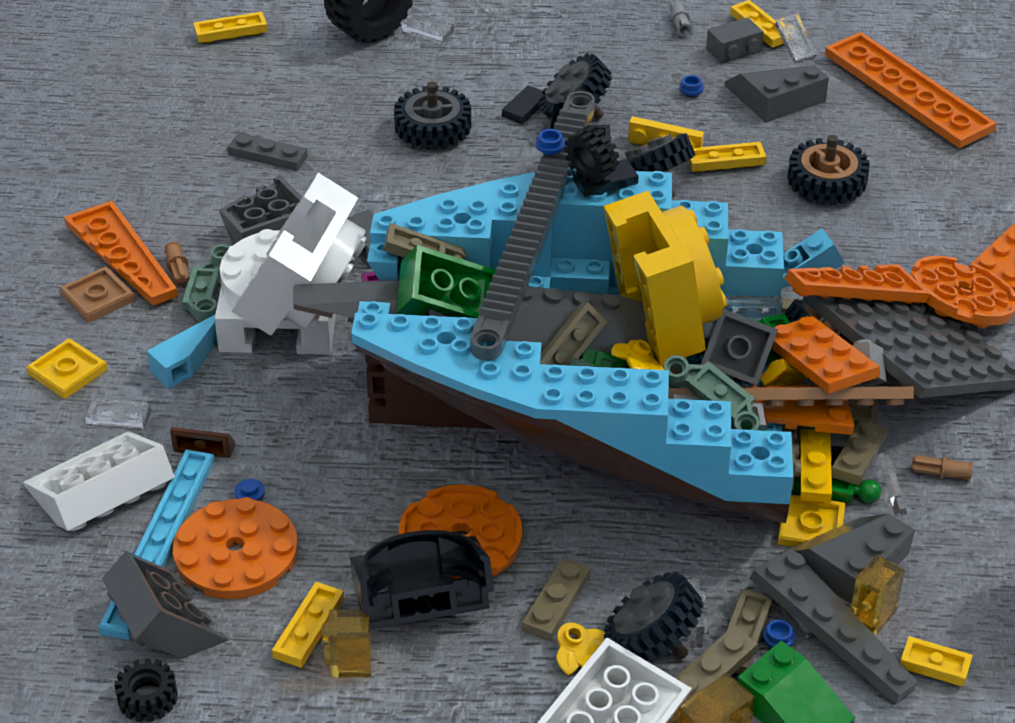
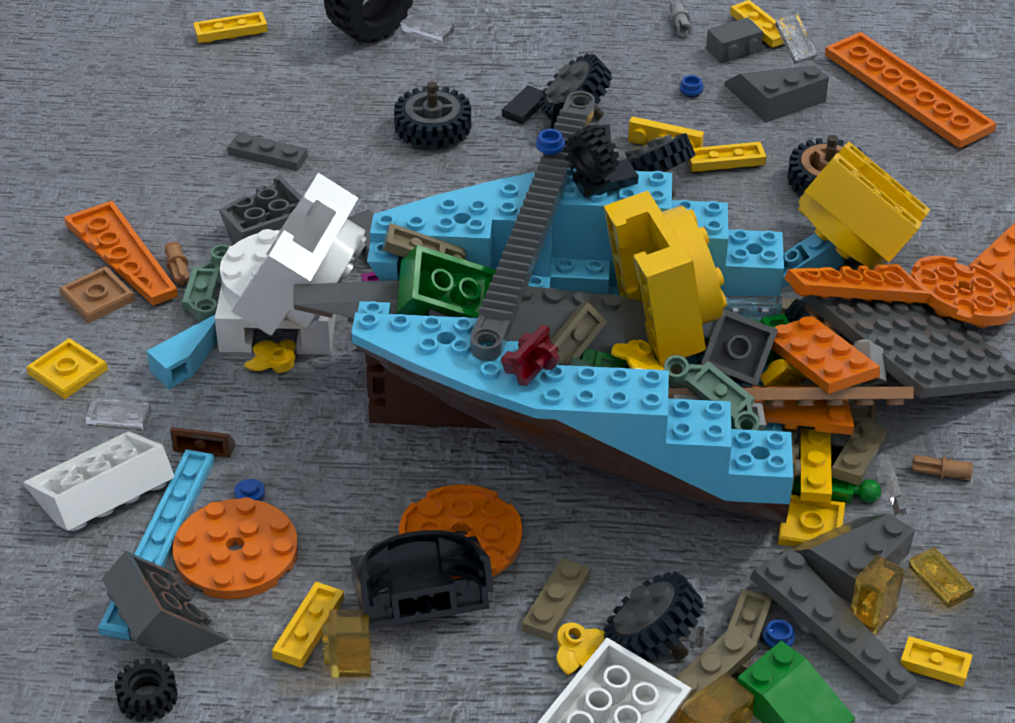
(272, 355): none -> yellow plate
(533, 355): none -> dark red hips
(861, 208): none -> yellow piece
(941, 577): none -> clear yellow plate

